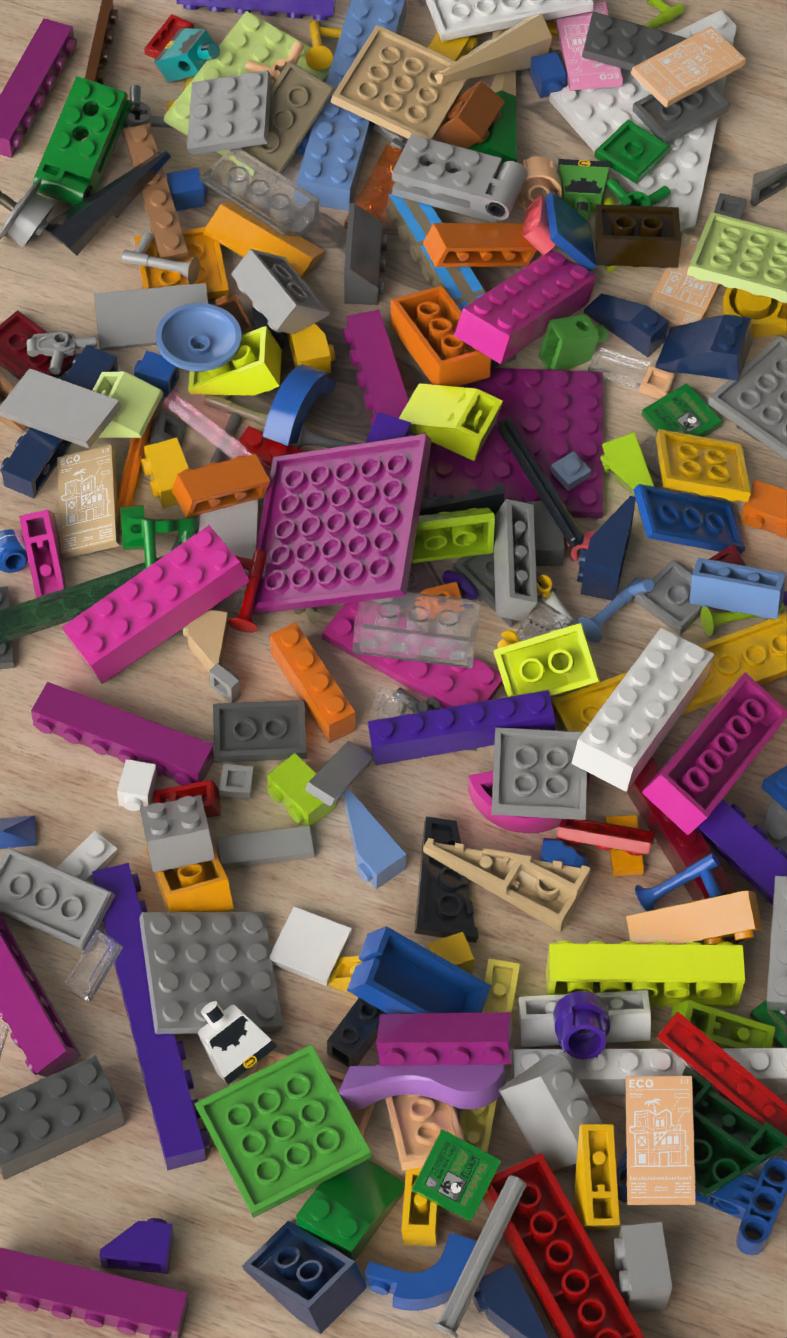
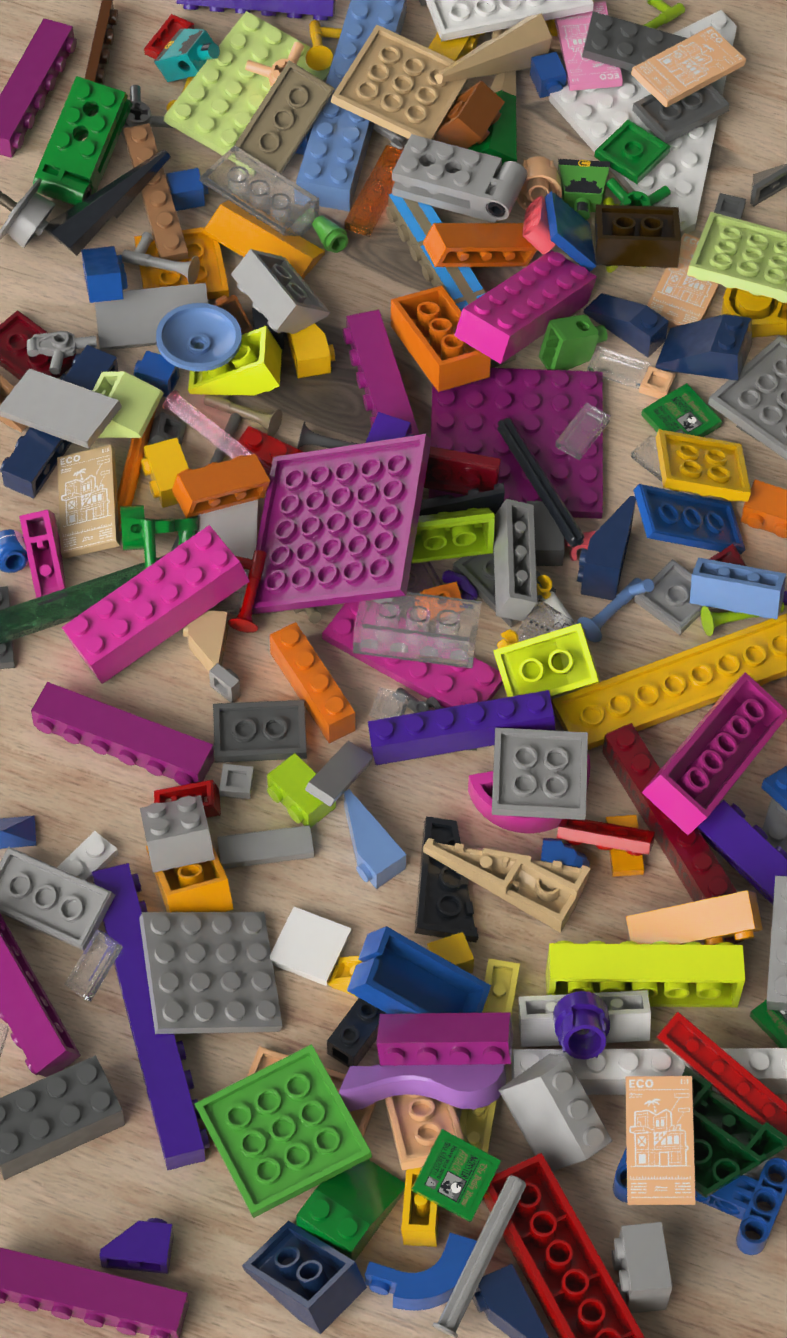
(104, 274): none -> blue brick
(137, 785): white brick -> none
(229, 112): light grey plate -> none
(232, 1041): white torso -> none
(294, 401): blue arch -> none
(330, 234): none -> bright green cone
(364, 258): dark grey slope -> none
(453, 416): neon yellow slope -> none
(460, 471): none -> dark red tile
(570, 471): sand blue plate -> none
(582, 431): none -> clear tile
(596, 1178): yellow slope -> none
(626, 462): lime slope -> none
(642, 709): white brick -> none
(649, 896): blue piece -> none
(726, 1028): lime slope -> none

